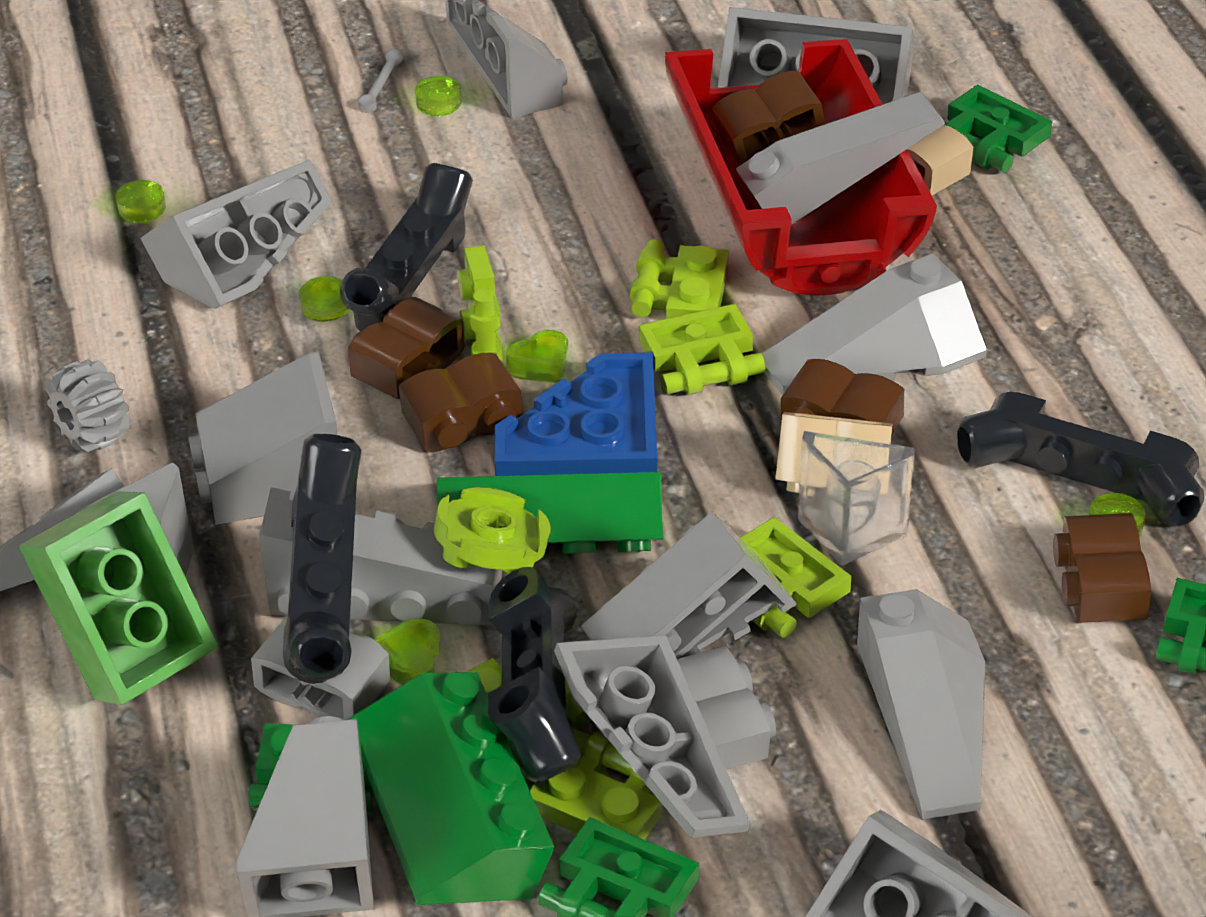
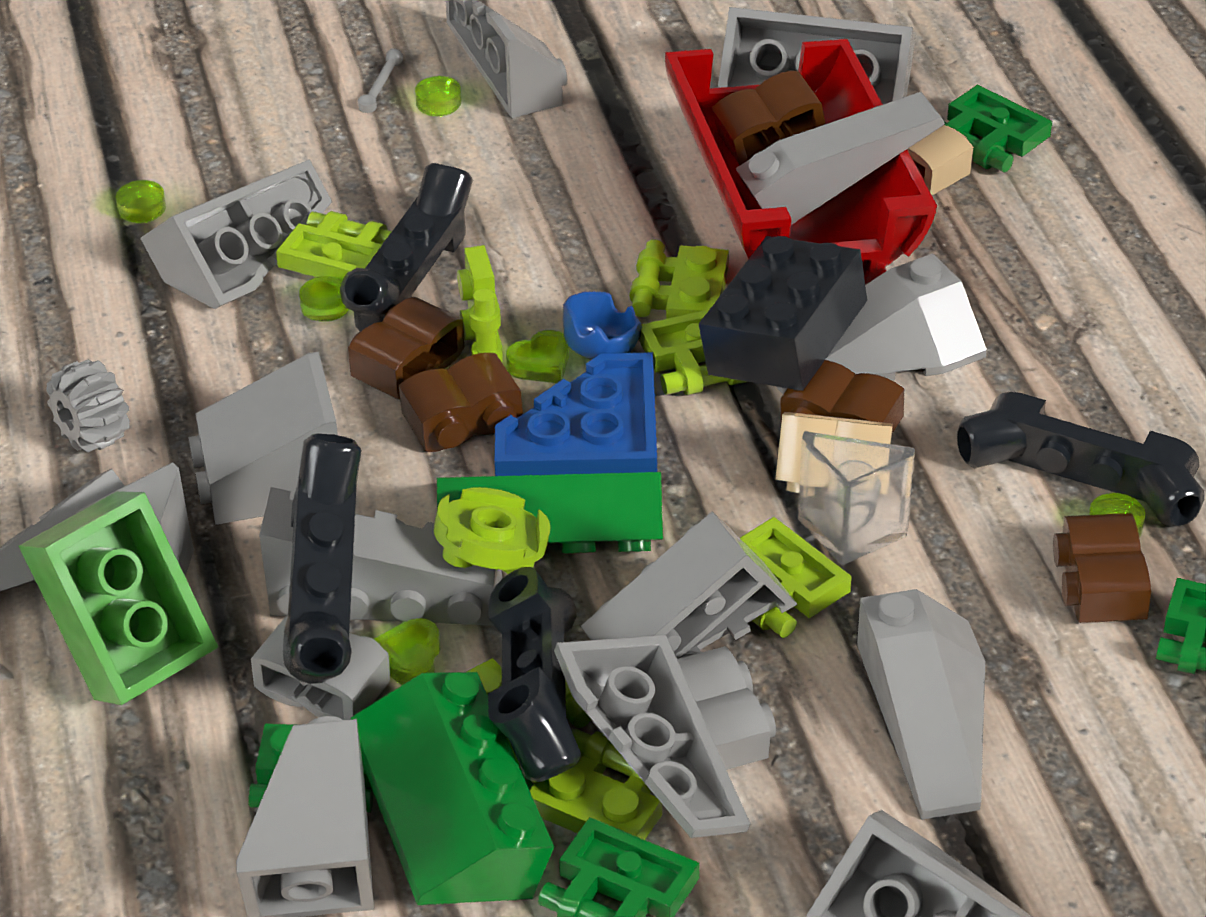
(330, 245): none -> lime plate
(597, 327): none -> blue hair
(783, 312): none -> black brick

